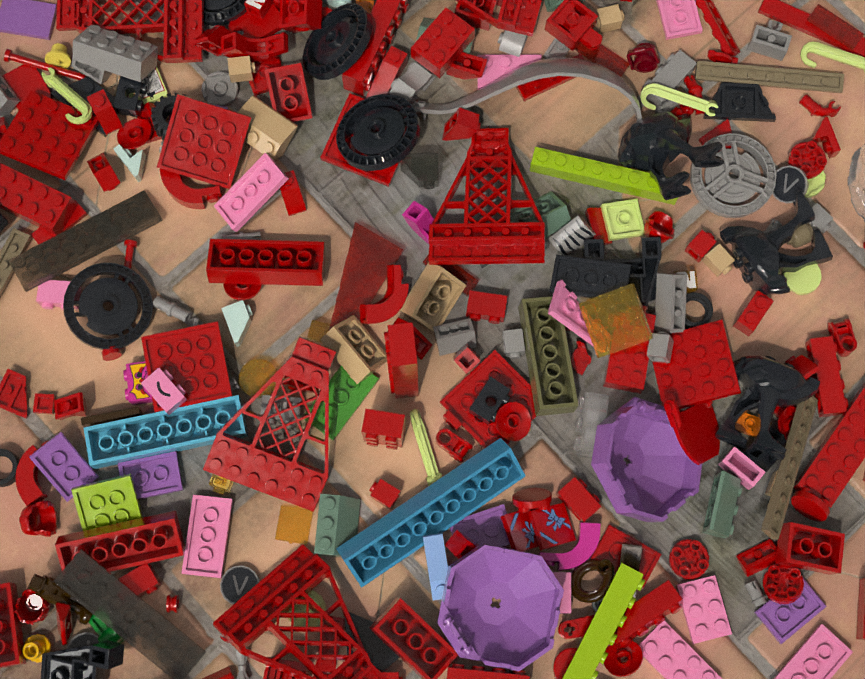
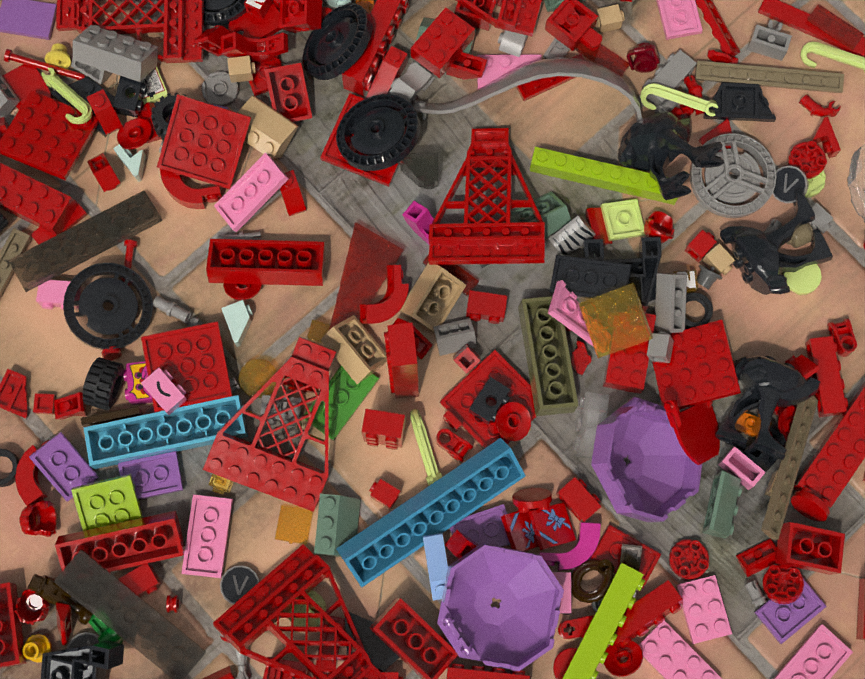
(103, 383): none -> black tyre
(461, 125): red slope -> none
(513, 343): light grey brick -> none
(707, 277): none -> dark grey piece
(753, 313): red brick -> none

